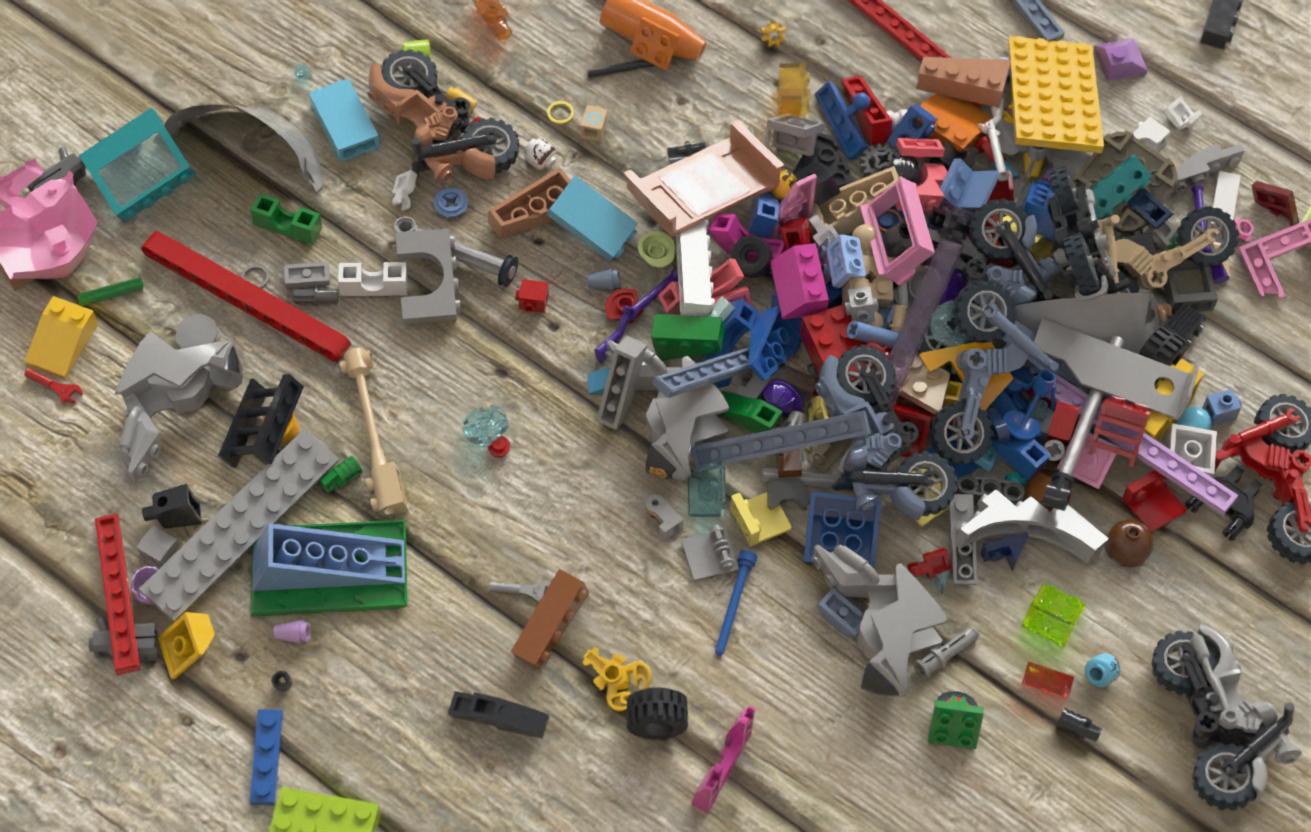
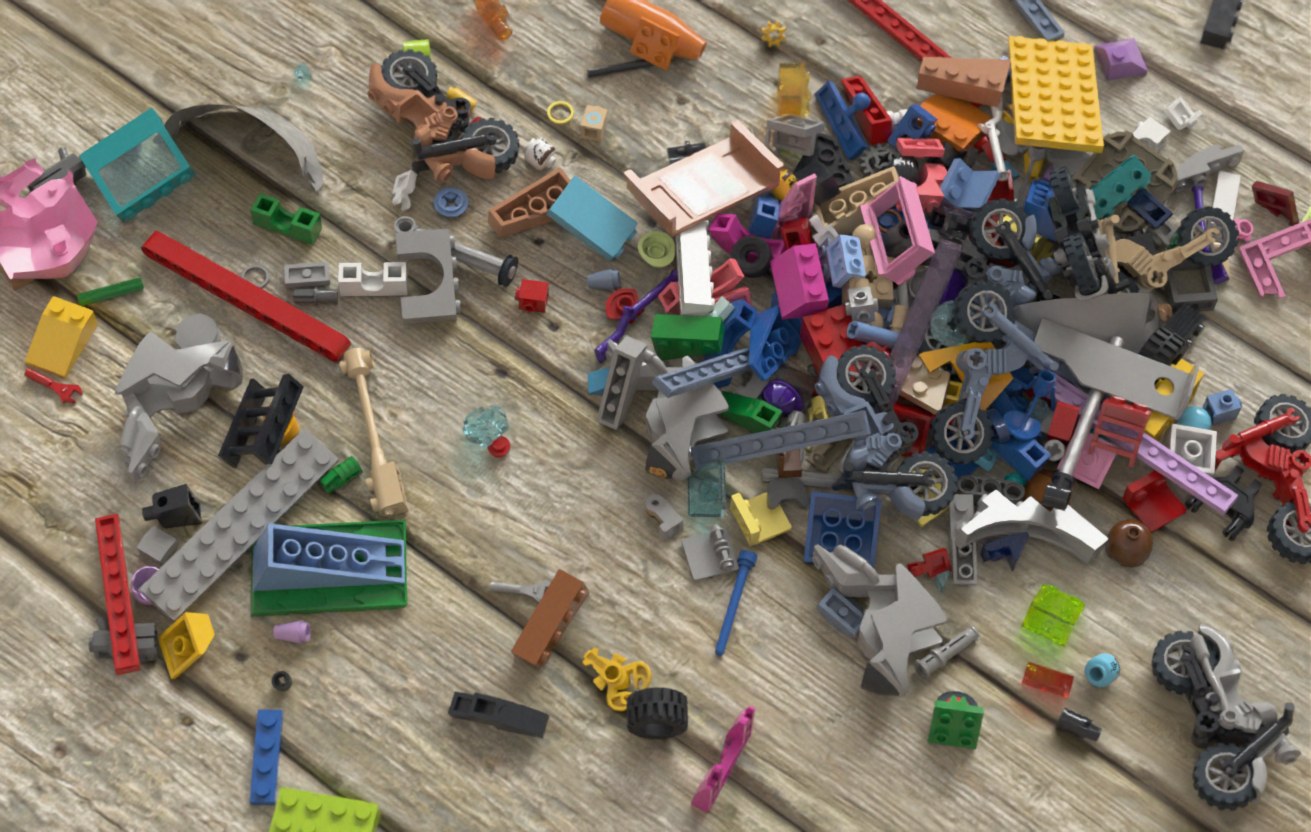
(344, 120): medium azure brick -> none

